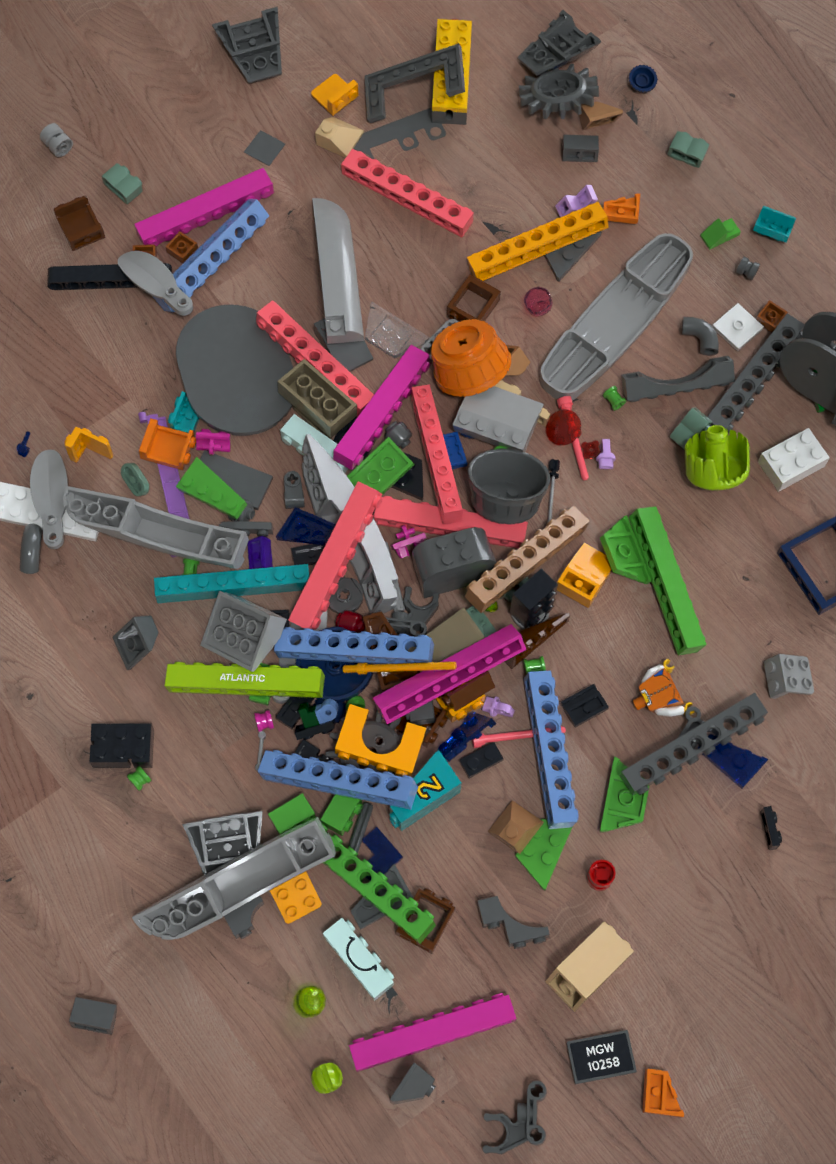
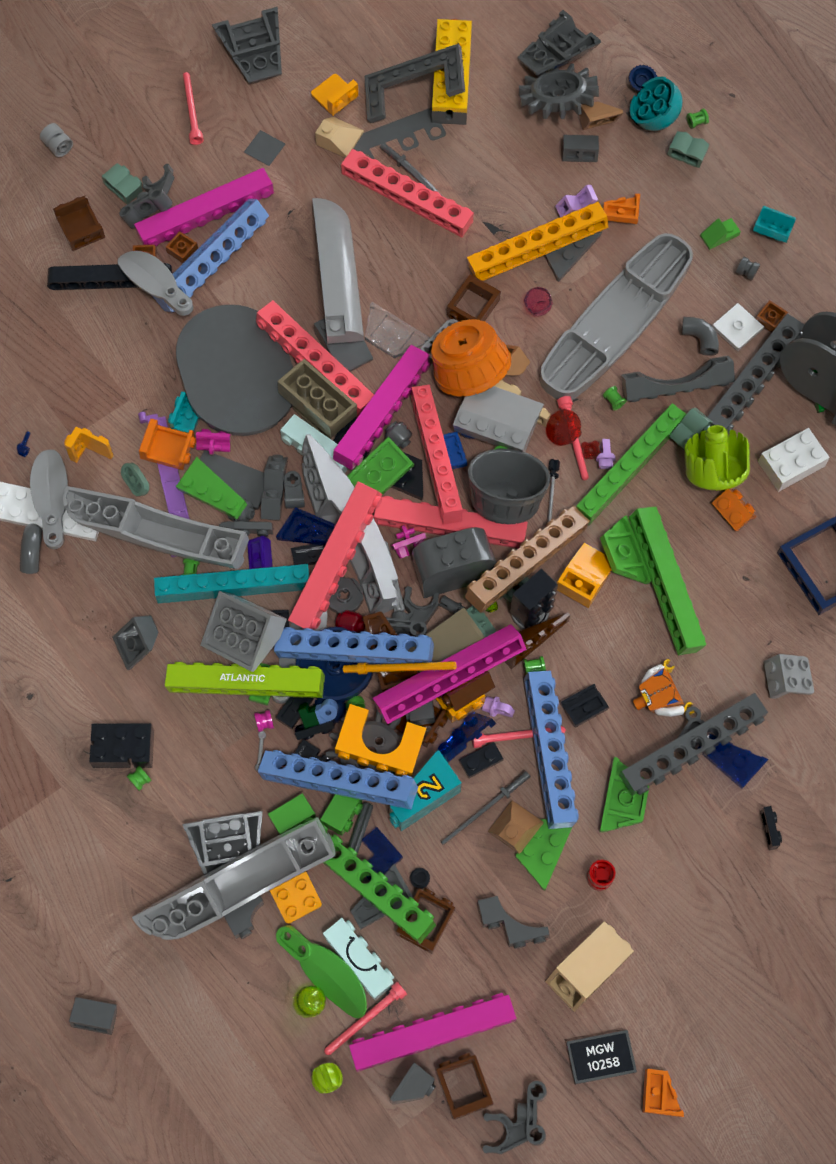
(150, 201): none -> dark grey piece
(195, 134): none -> coral piece
(273, 487): none -> dark grey arch
(326, 971): none -> bright green plant
(396, 993): none -> coral piece
(401, 161): none -> dark grey sword
(420, 878): none -> black plate
(450, 605): none -> dark grey pin
(464, 1060): none -> reddish brown window
(505, 792): none -> dark grey sword
(630, 463): none -> bright green brick
(656, 104): none -> teal cylinder
(697, 118): none -> bright green bush
(734, 508): none -> orange bracket

